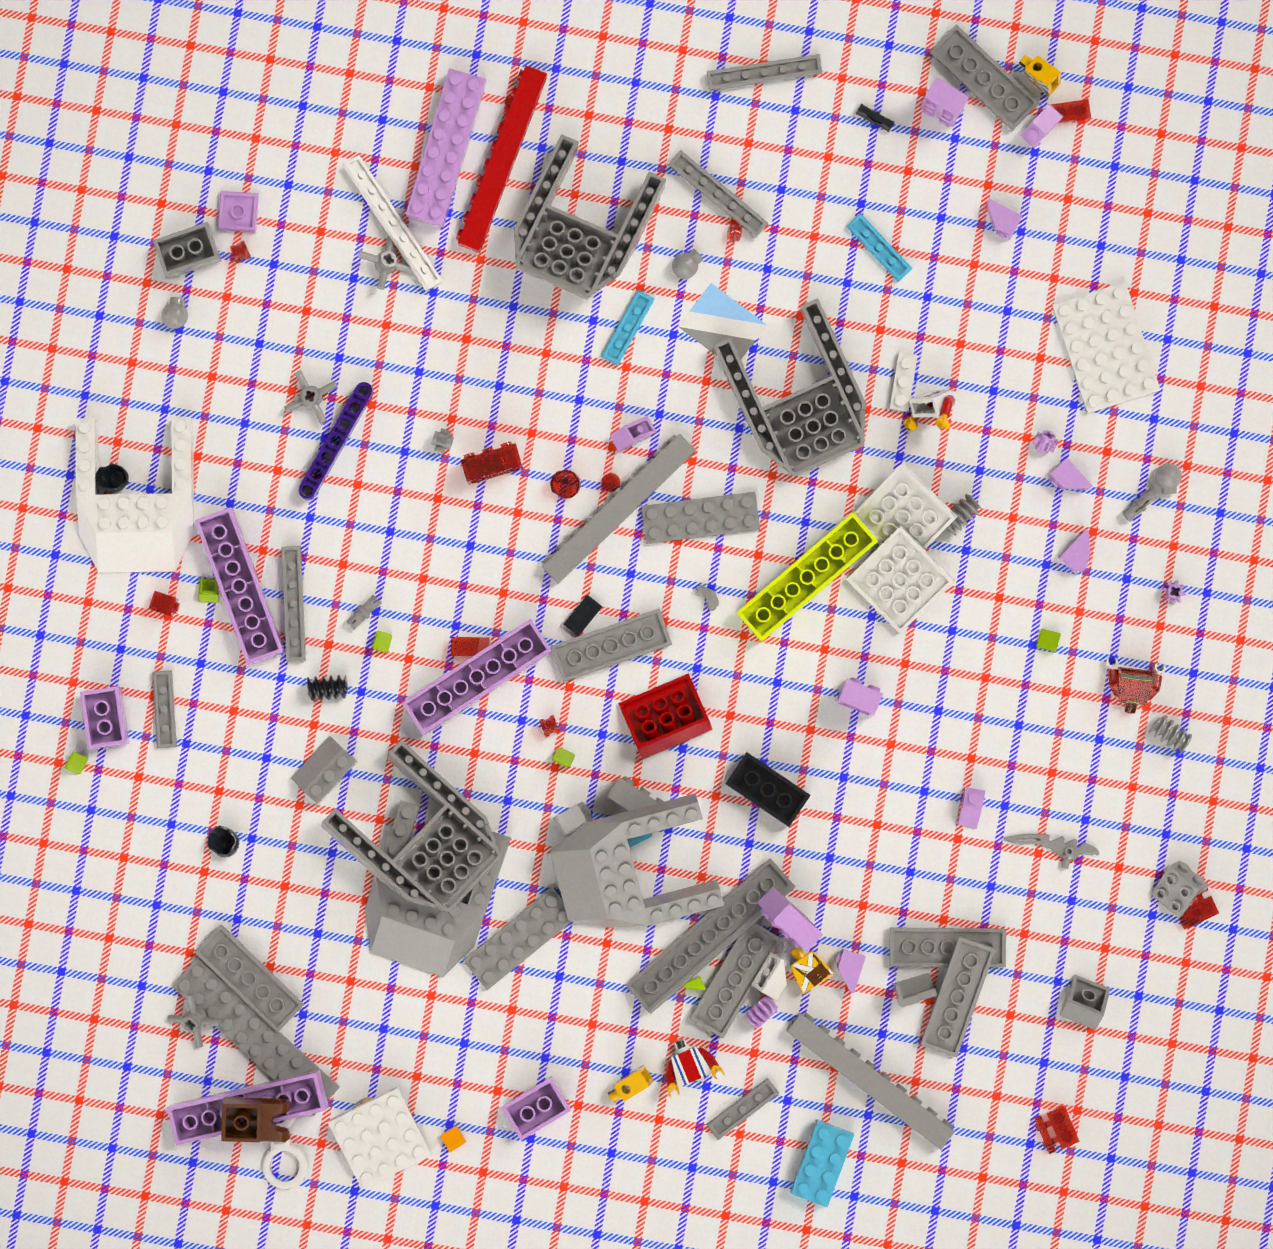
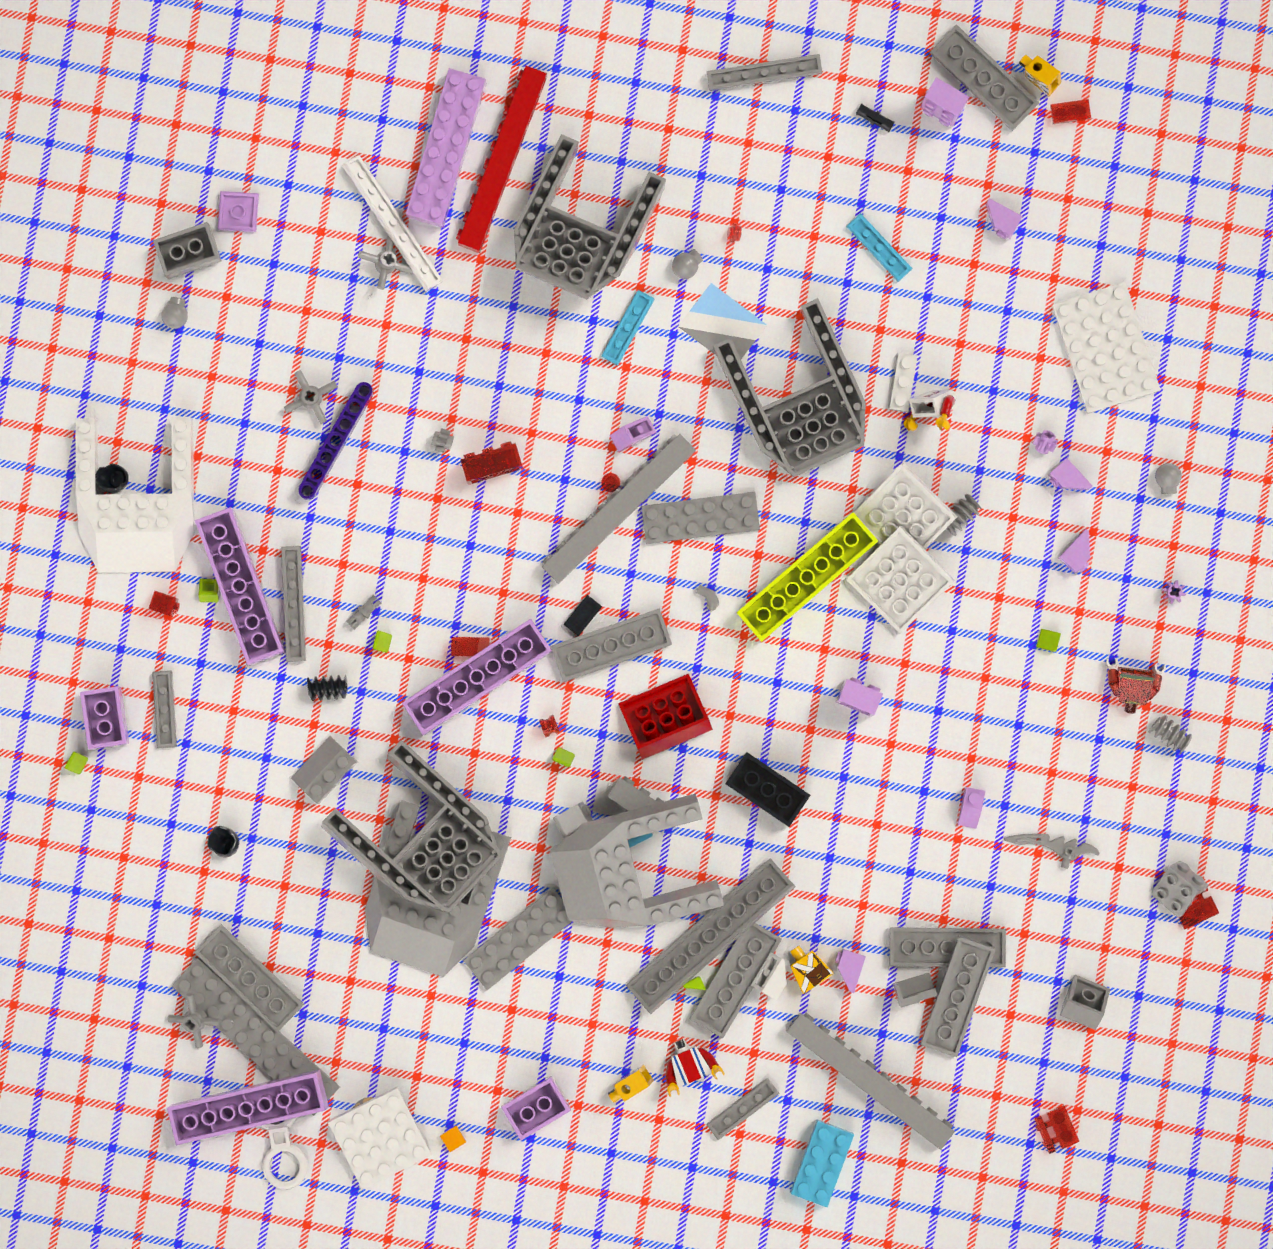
(240, 252): clear red wheel -> none
(258, 1119): reddish brown brick -> none
(565, 484): clear red hair -> none
(718, 193): light grey plate -> none
(761, 1012): lavender gear -> none
(789, 919): lavender brick -> none
(1041, 126): lavender slope -> none
(1140, 504): light grey pin -> none

